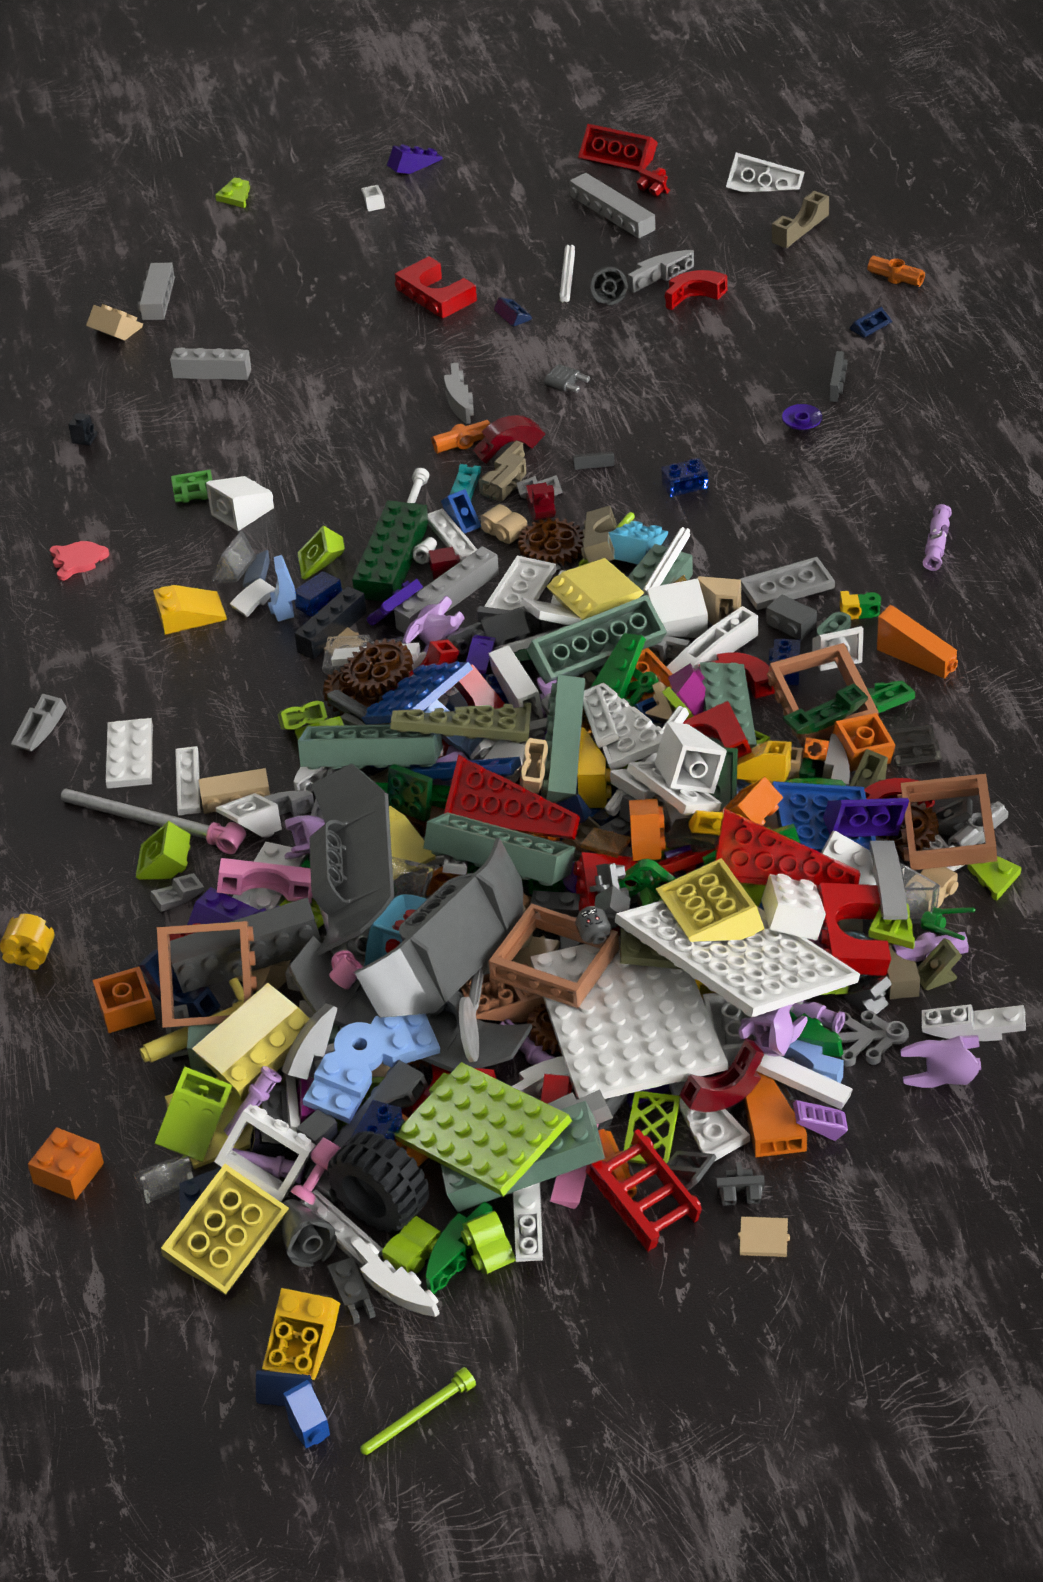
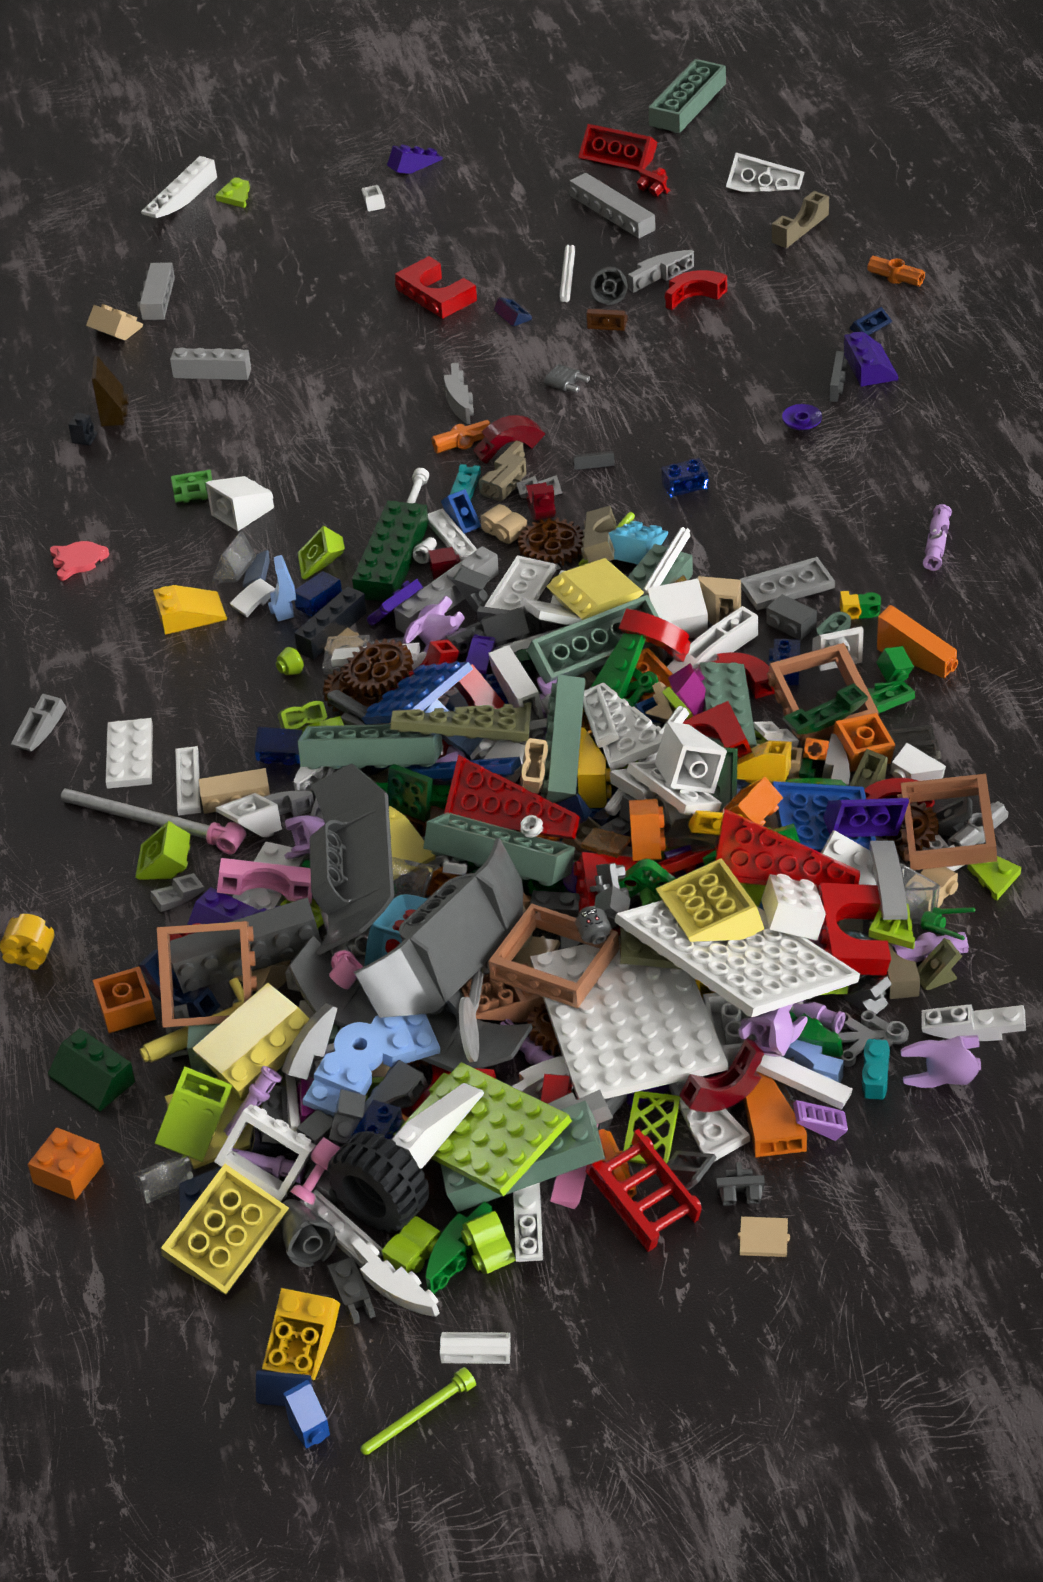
(91, 1070): none -> dark green slope
(109, 395): none -> dark brown slope
(183, 188): none -> white slope
(277, 745): none -> clear blue brick
(289, 662): none -> lime cone
(346, 1116): none -> dark grey slope
(430, 1128): none -> white wedge
(471, 586): none -> dark grey slope
(475, 1347): none -> white piece
(531, 826): none -> white plate
(606, 319): none -> reddish brown panel
(657, 632): none -> red arch
(687, 95): none -> sand green brick
(773, 733): none -> white slope
(868, 359): none -> dark purple slope
(875, 1069): none -> teal brick
(895, 664): none -> green brick
(916, 765): none -> white slope

